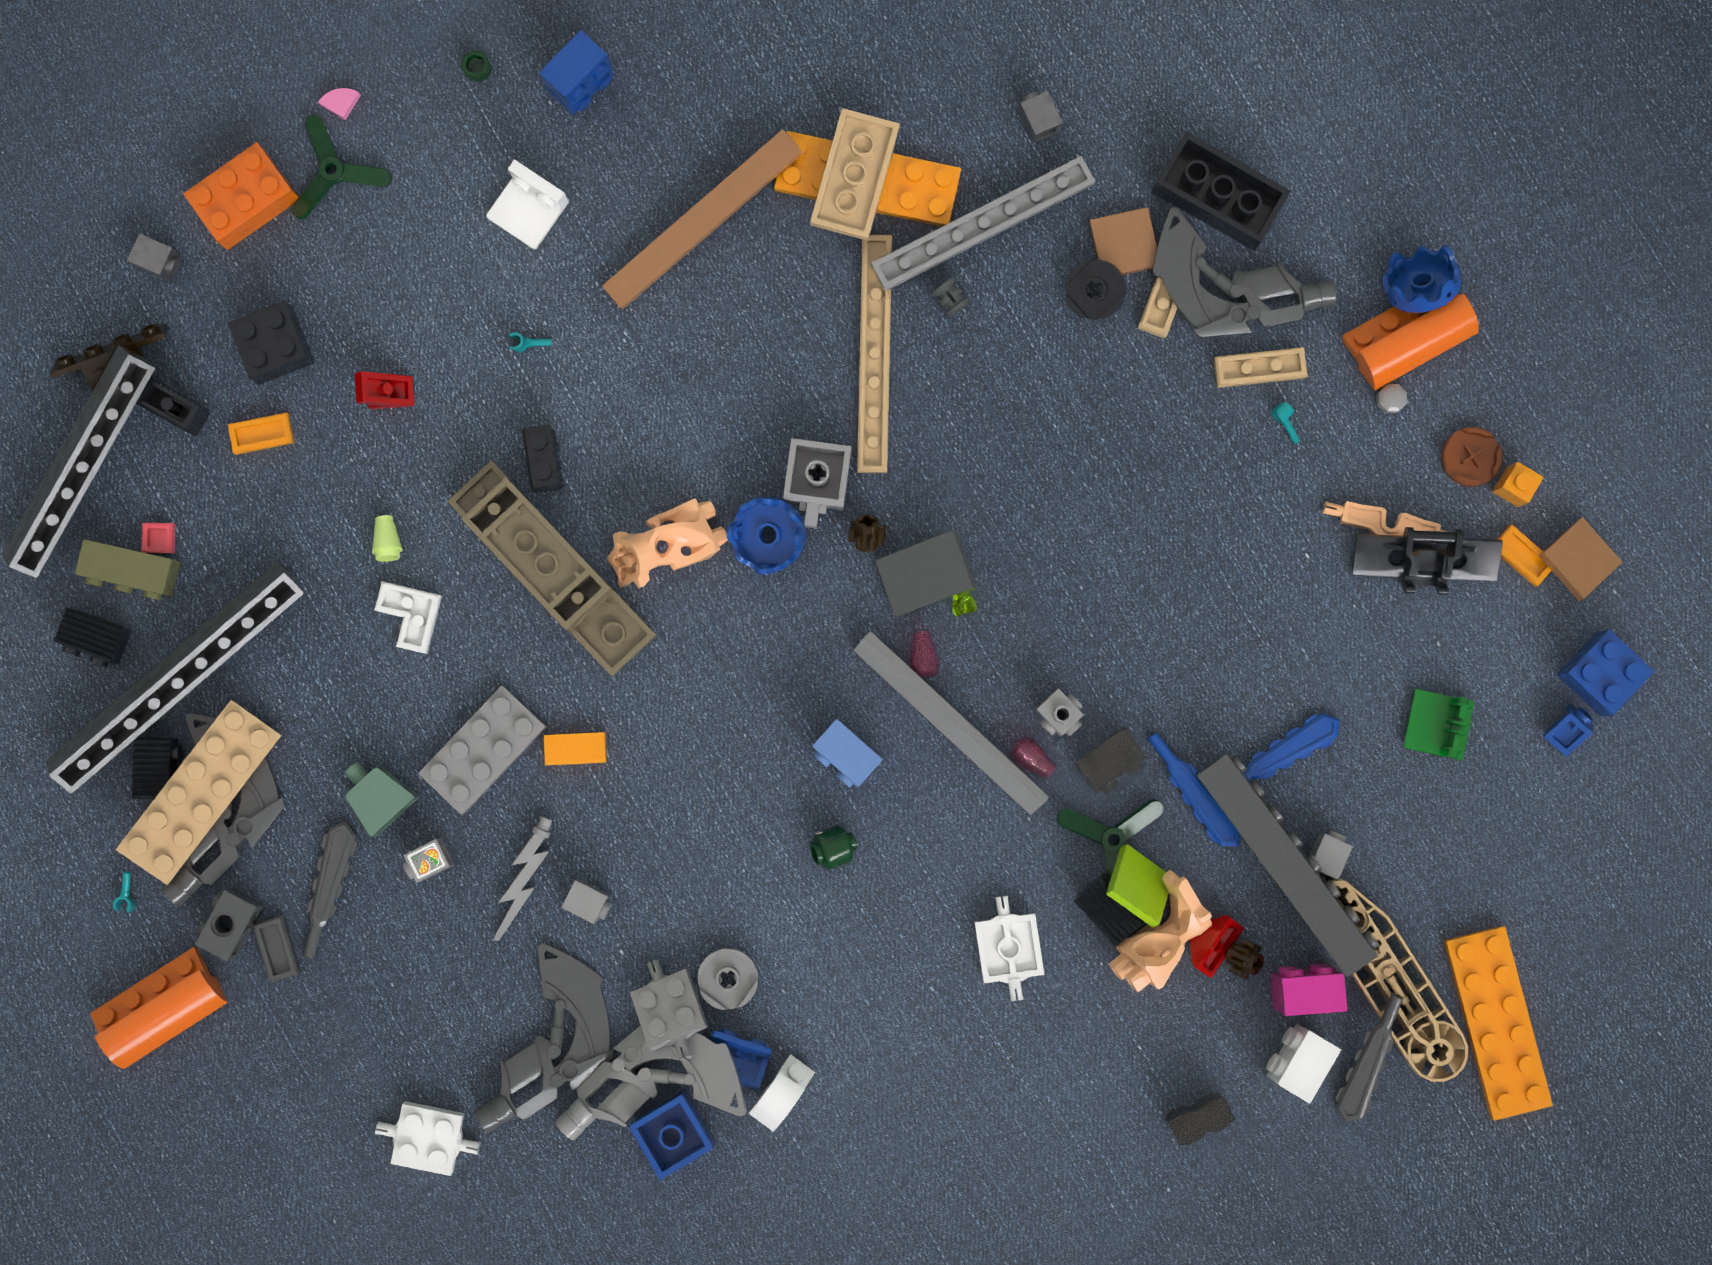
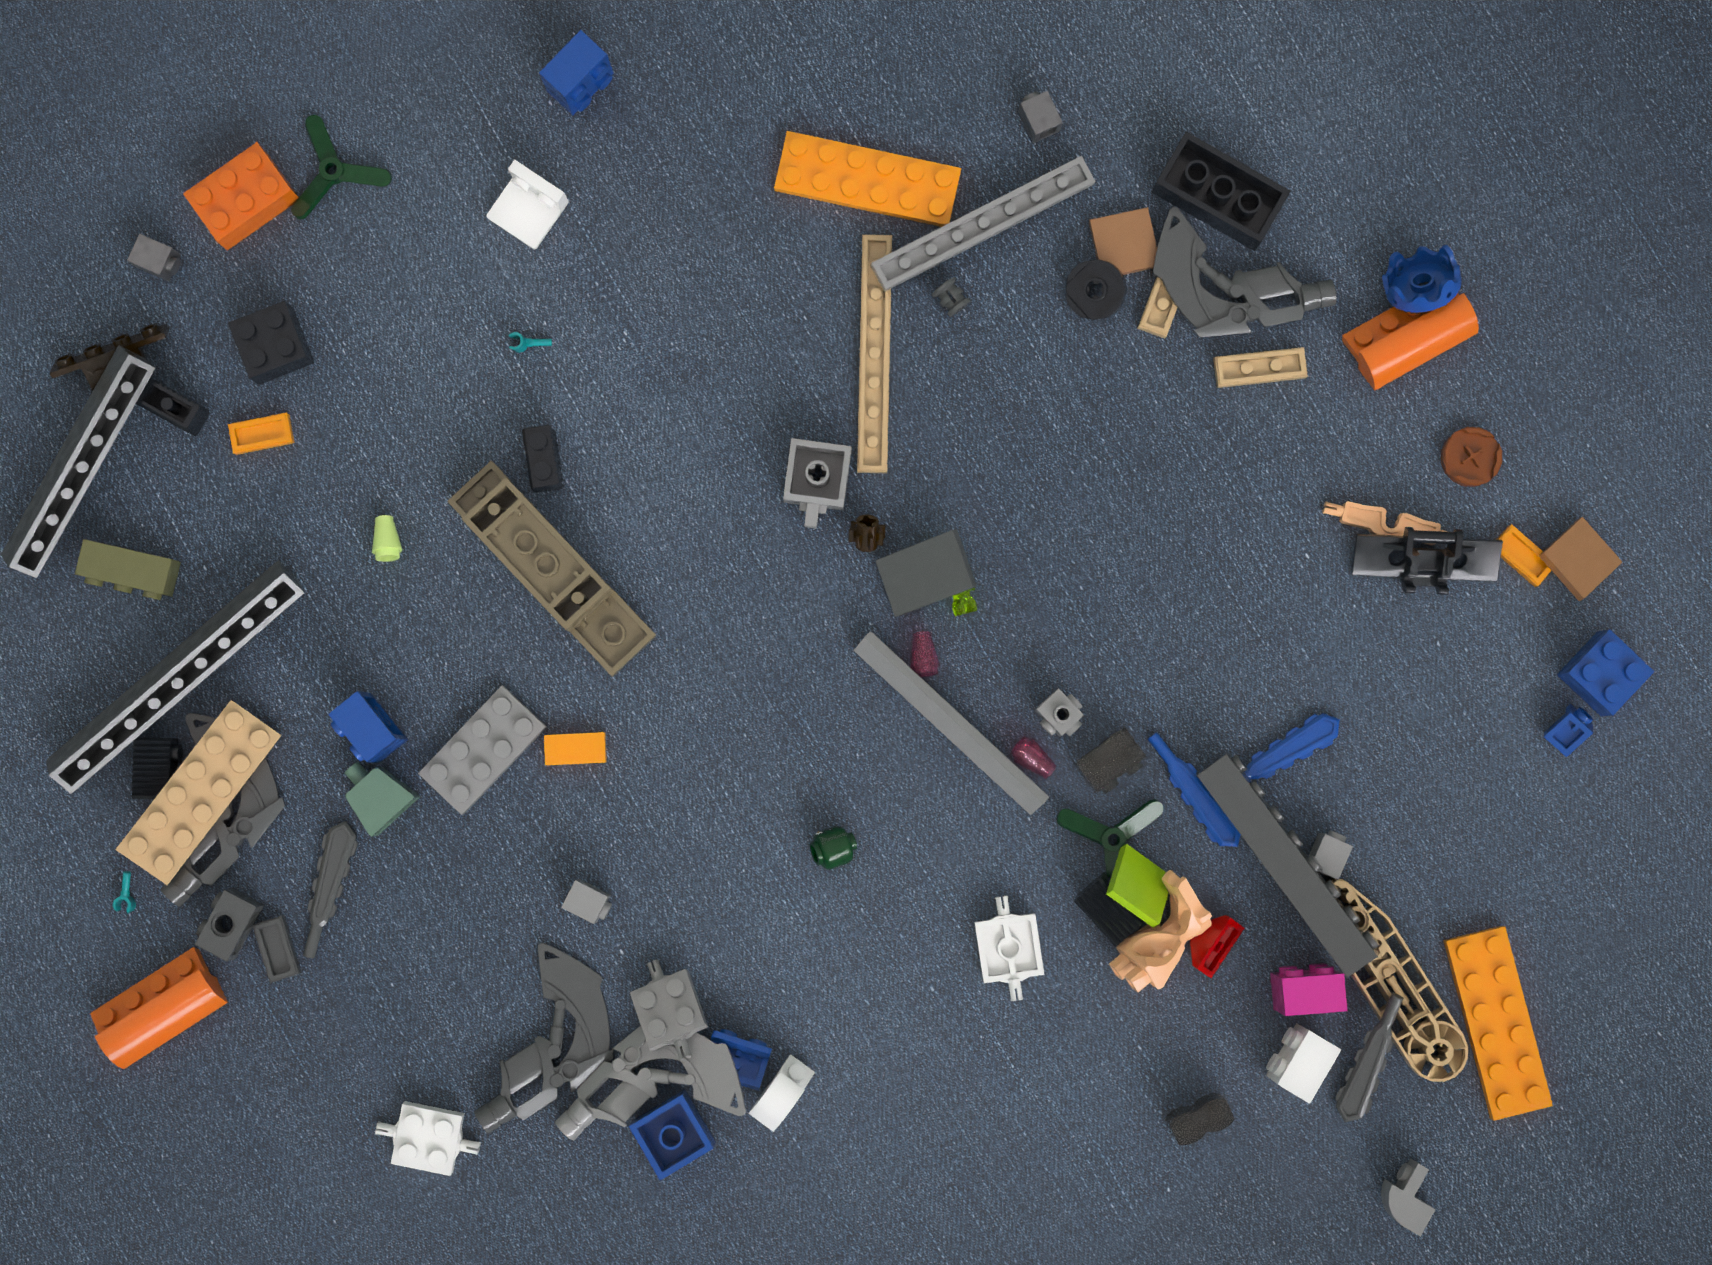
(92, 636): black brick -> none
(158, 538): coral tile -> none
(340, 101): bright pink tile -> none
(367, 727): none -> blue brick
(384, 390): red slope -> none
(418, 613): white tile -> none
(427, 860): light grey brick -> none
(476, 66): dark green tile -> none
(532, 860): light grey piece -> none
(637, 553): light nougat hips -> none
(702, 219): medium nougat tile -> none
(710, 980): light grey plate -> none
(747, 536): blue plate -> none
(846, 753): medium blue brick -> none
(855, 174): tan plate -> none
(1244, 959): dark brown gear -> none
(1281, 414): teal hand -> none
(1391, 398): light grey tile -> none
(1401, 1201): none -> light grey brick
(1438, 724): green hinge -> none
(1517, 484): light orange brick -> none

